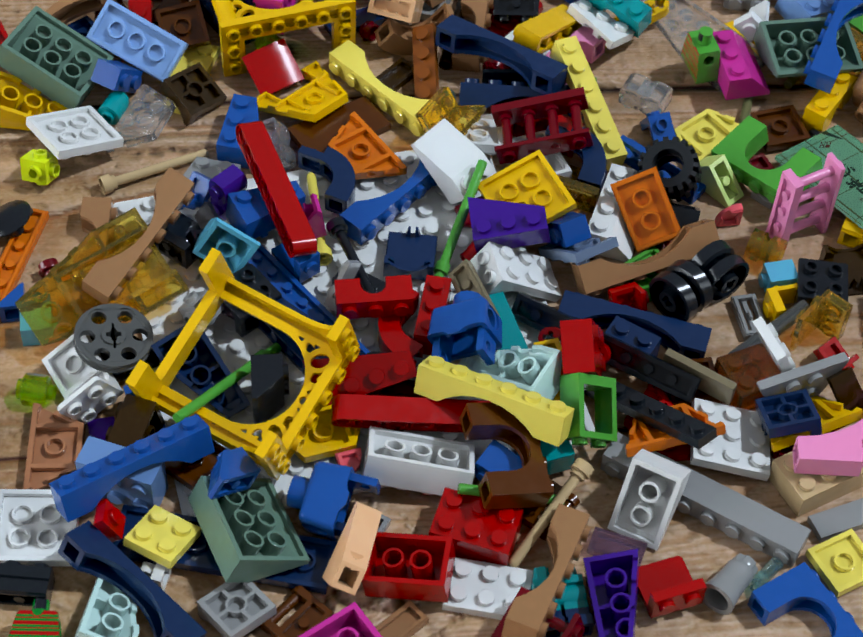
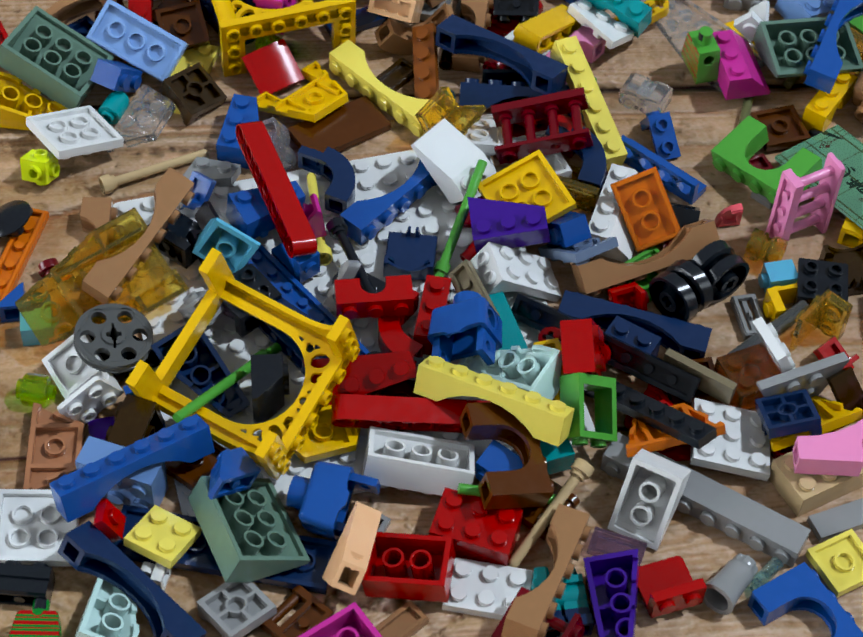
(226, 182): dark purple brick -> none
(350, 458): coral tile -> none
(366, 151): orange wing -> none
(367, 30): dark red plate -> none
(674, 151): black tyre -> none
(705, 131): light yellow wing -> none
(720, 180): yellowish green slope -> none

